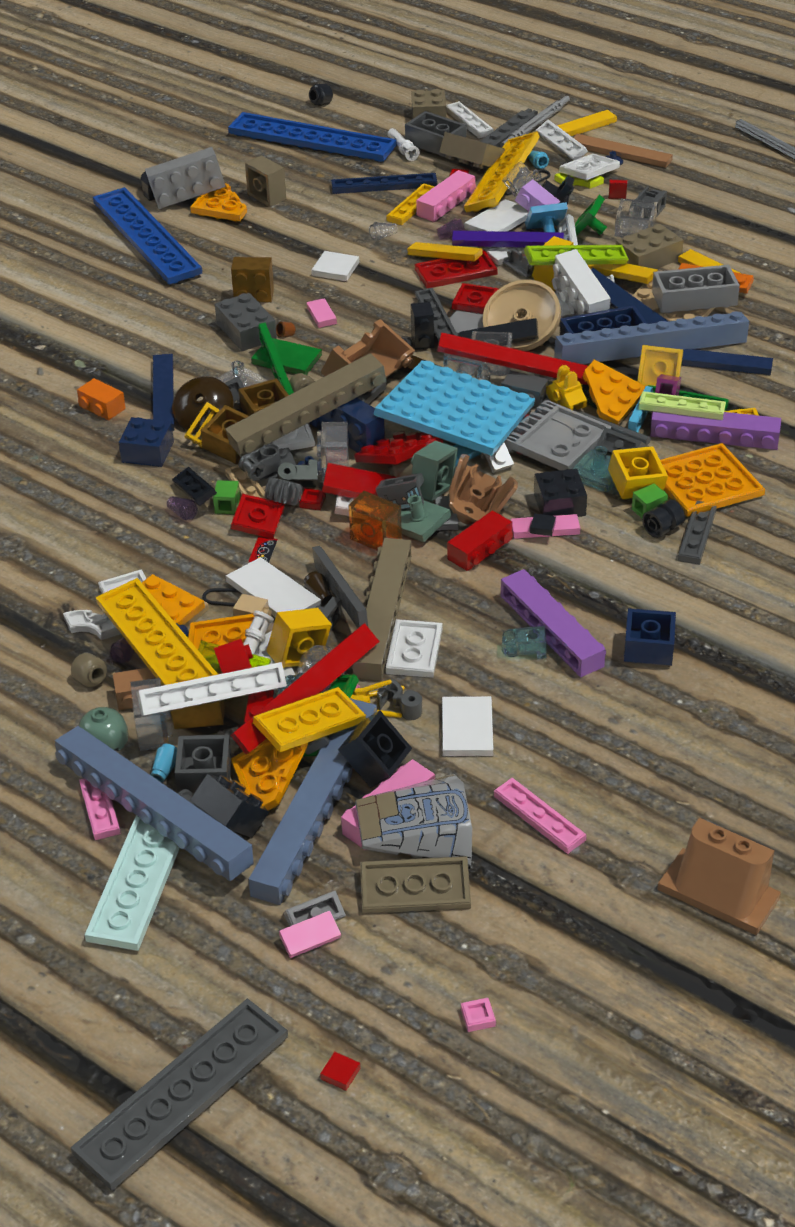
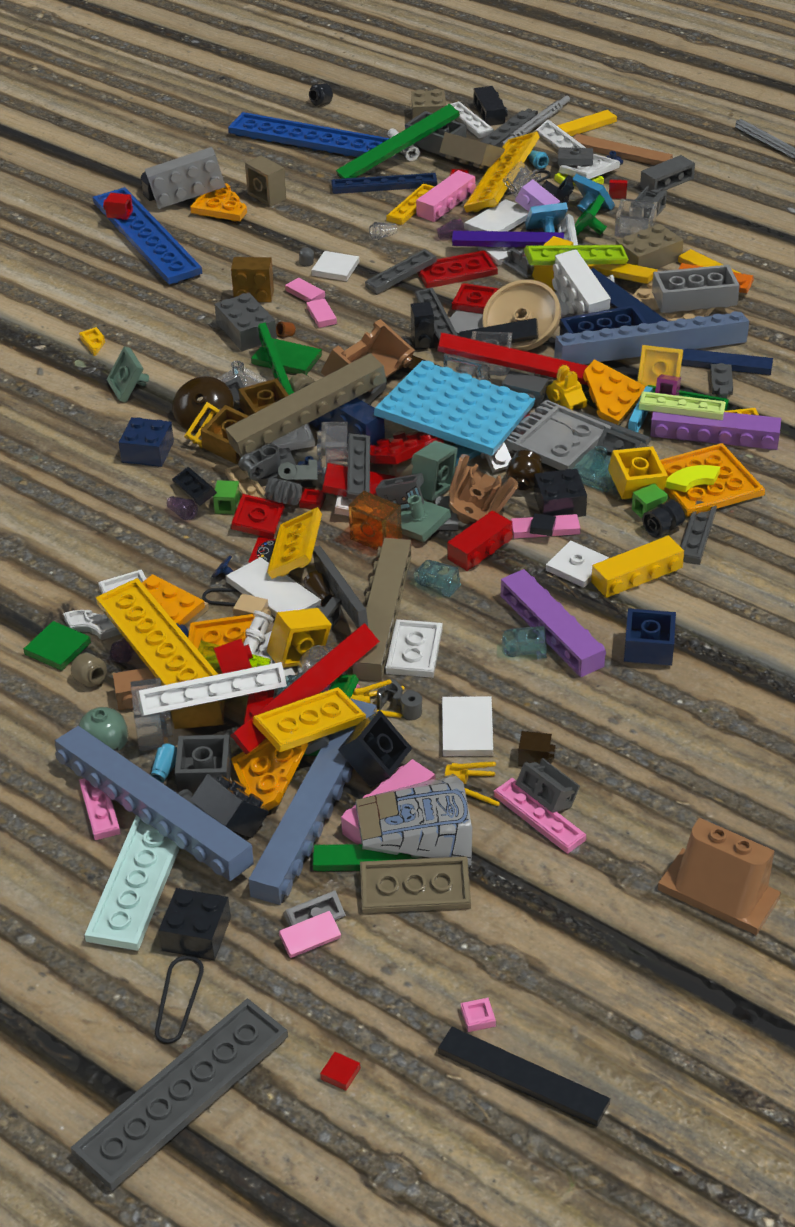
(57, 645): none -> green tile
(92, 339): none -> yellow tile
(101, 399): orange brick -> none
(118, 206): none -> red brick
(126, 374): none -> sand green tile
(163, 387): dark blue tile -> none
(187, 957): none -> black piece
(195, 924): none -> black brick
(223, 568): none -> dark blue plant
(294, 543): none -> yellow plate
(304, 290): none -> bright pink tile
(306, 256): none -> dark grey piece
(348, 857): none -> green tile
(358, 465): none -> dark grey tile
(398, 142): none -> green tile
(400, 271): none -> dark grey tile
(438, 576): none -> clear light blue leg
(444, 251): yellow tile -> none
(462, 773): none -> yellow plant
(489, 105): none -> black brick
(523, 467): none -> dark brown piece
(524, 1076): none -> black tile
(534, 747): none -> dark brown brick
(547, 785): none -> dark grey hinge
(574, 563): none -> white plate
(575, 156): none -> dark grey plate
(590, 191): none -> dark azure tile
(637, 566): none -> yellow brick
(668, 174): none -> dark grey brick
(691, 476): none -> neon yellow tile
(721, 380): none -> dark grey hinge

